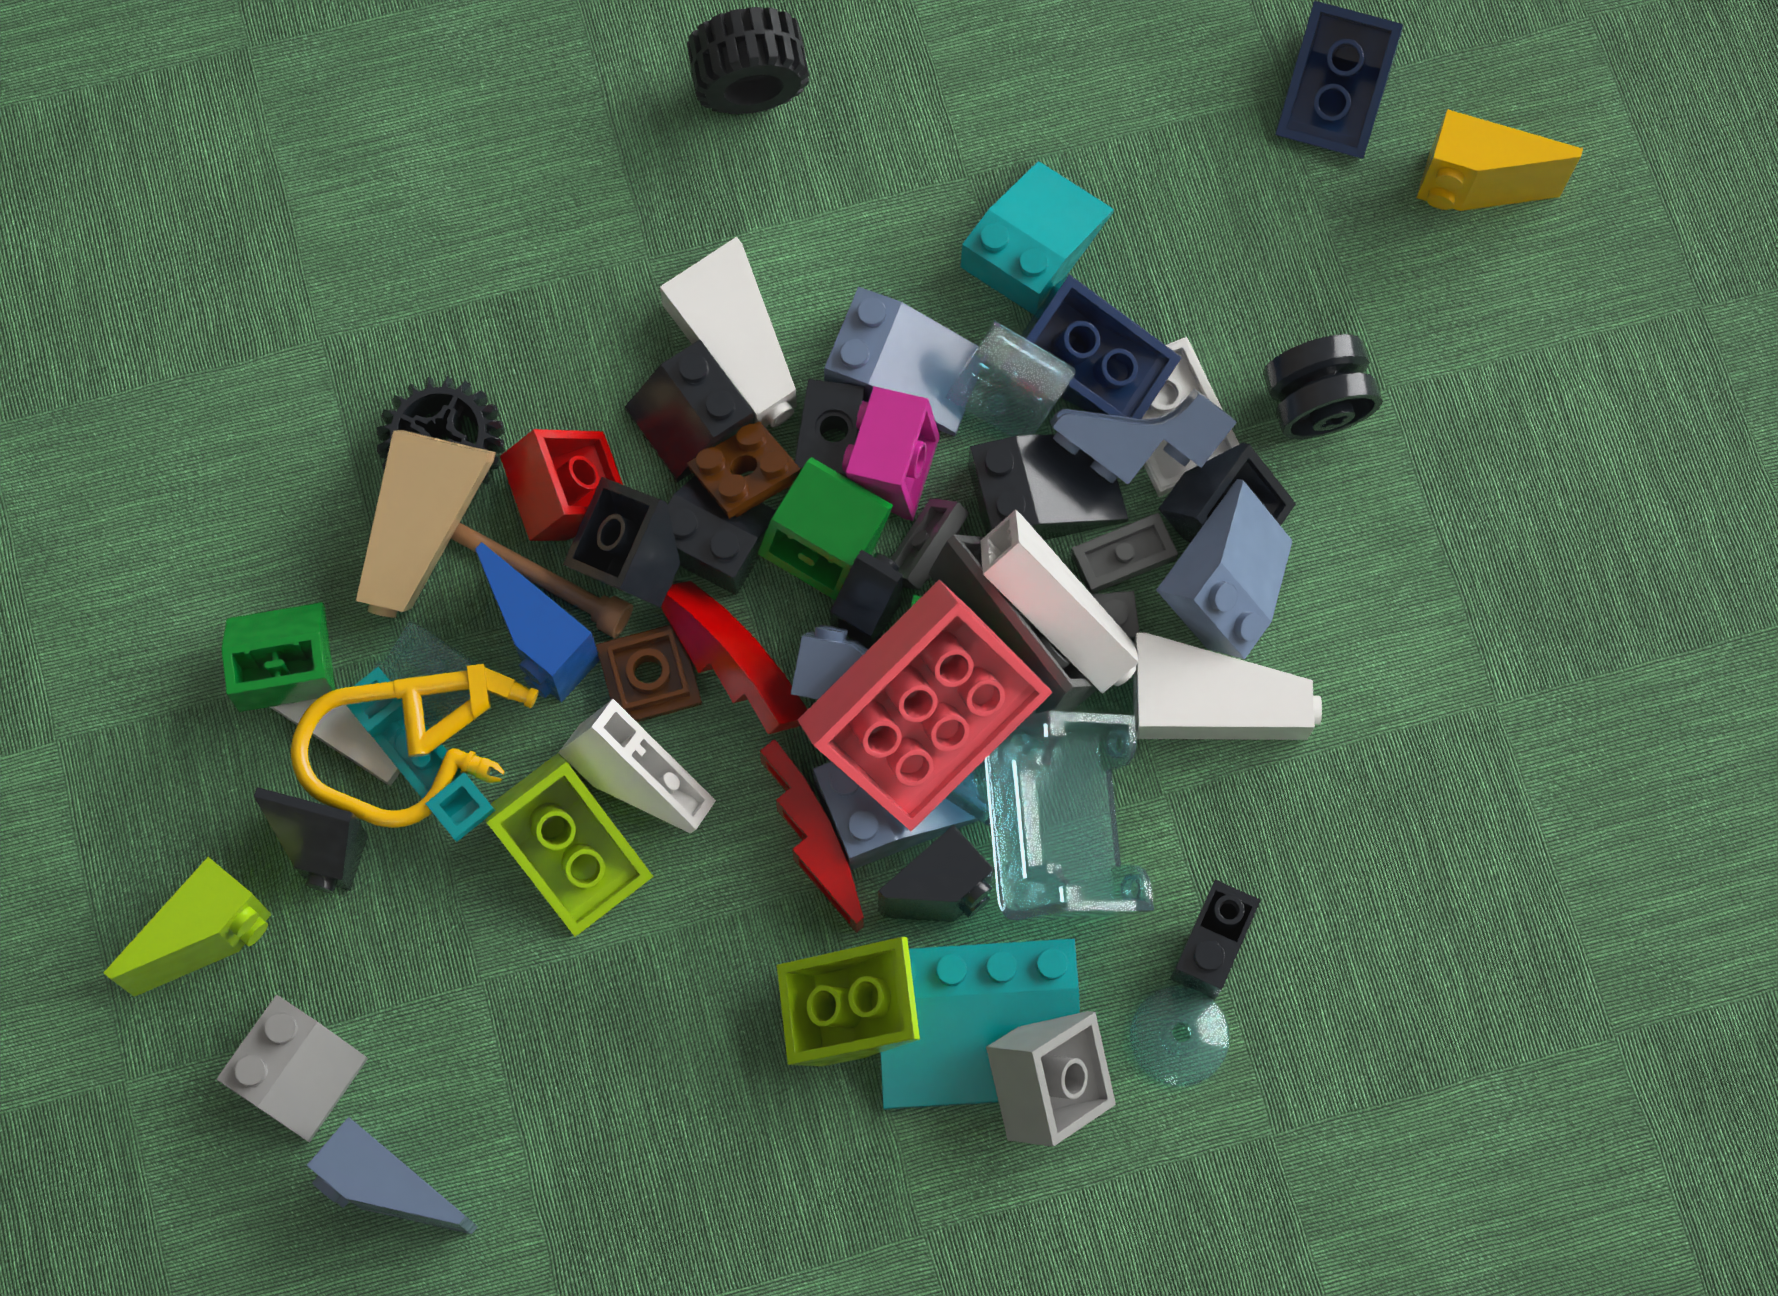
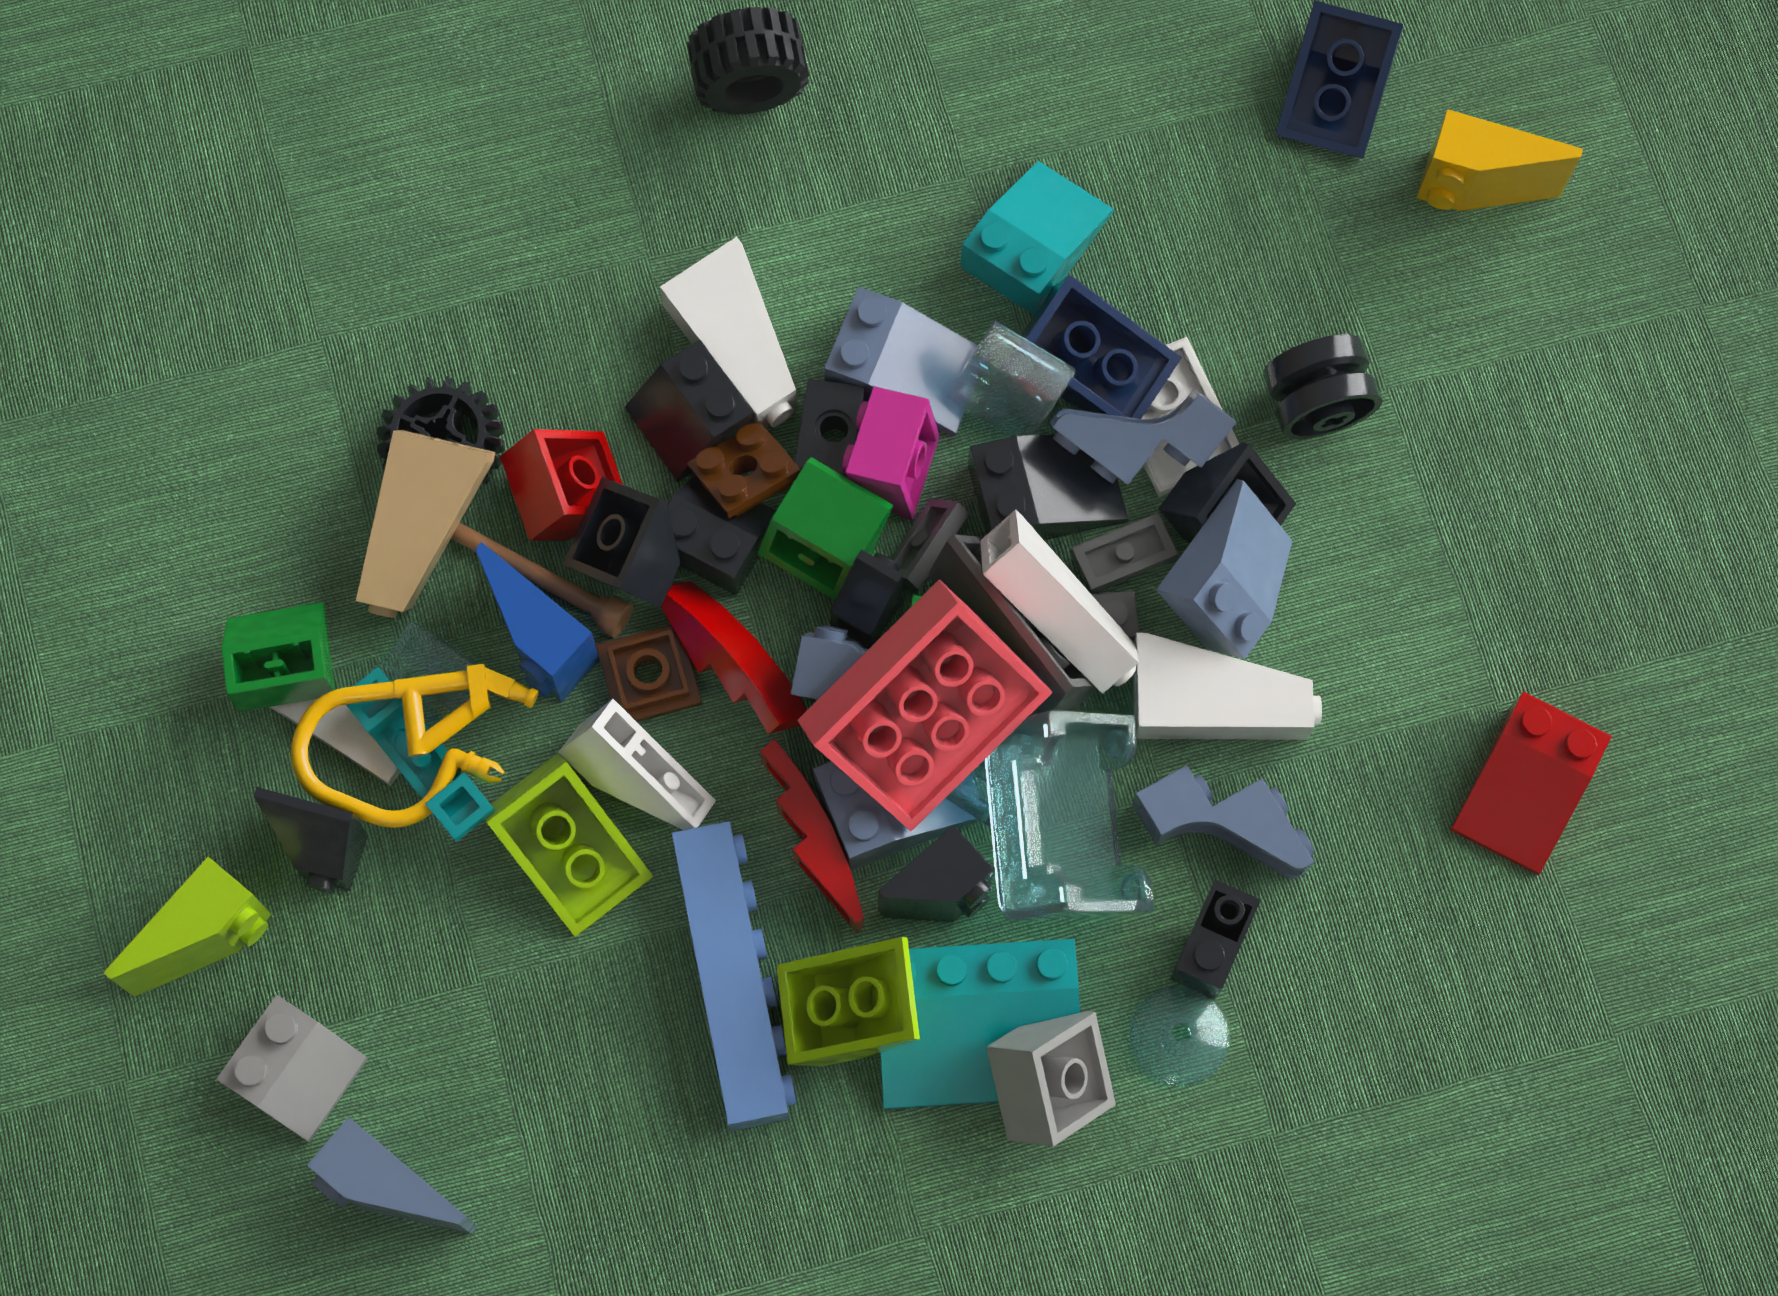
(731, 976): none -> medium blue brick
(1246, 820): none -> sand blue arch
(1530, 782): none -> red slope

